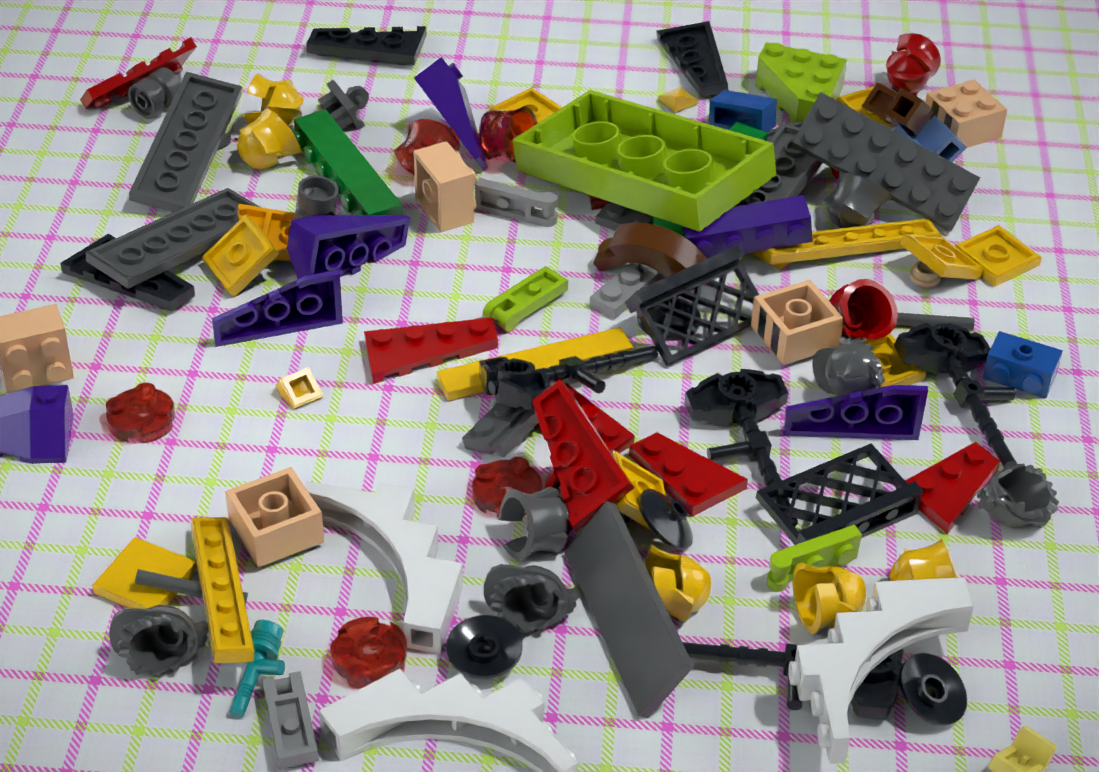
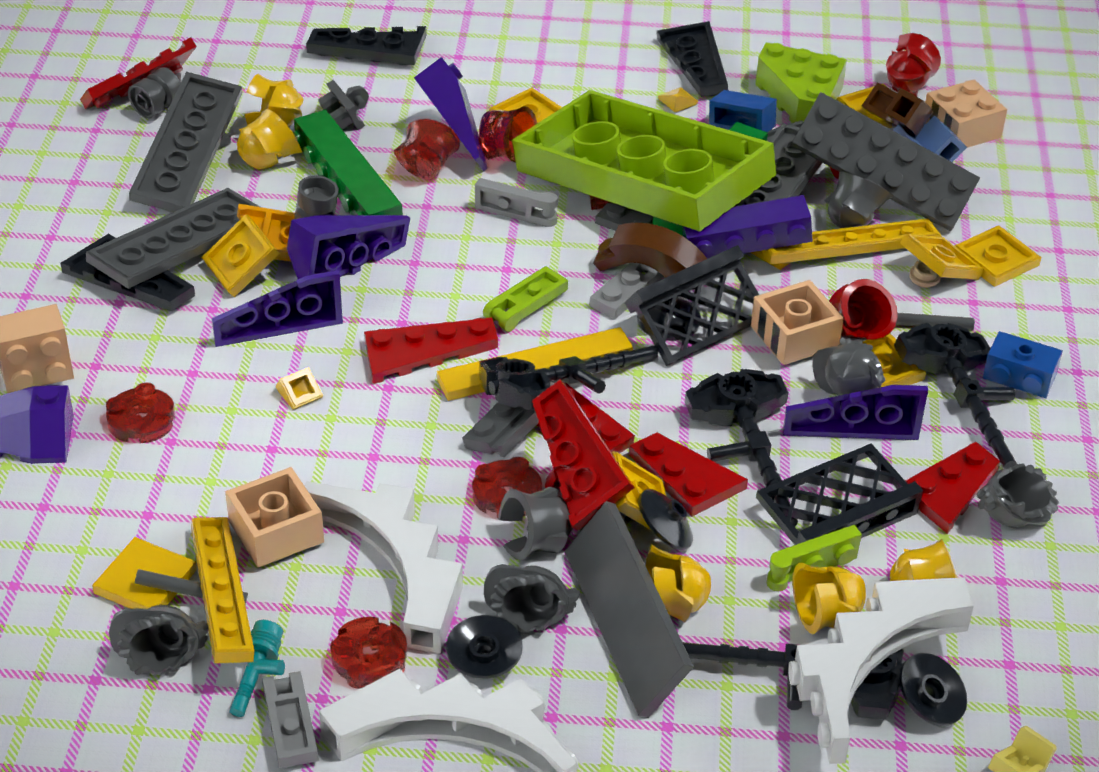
(444, 186): light nougat brick -> none

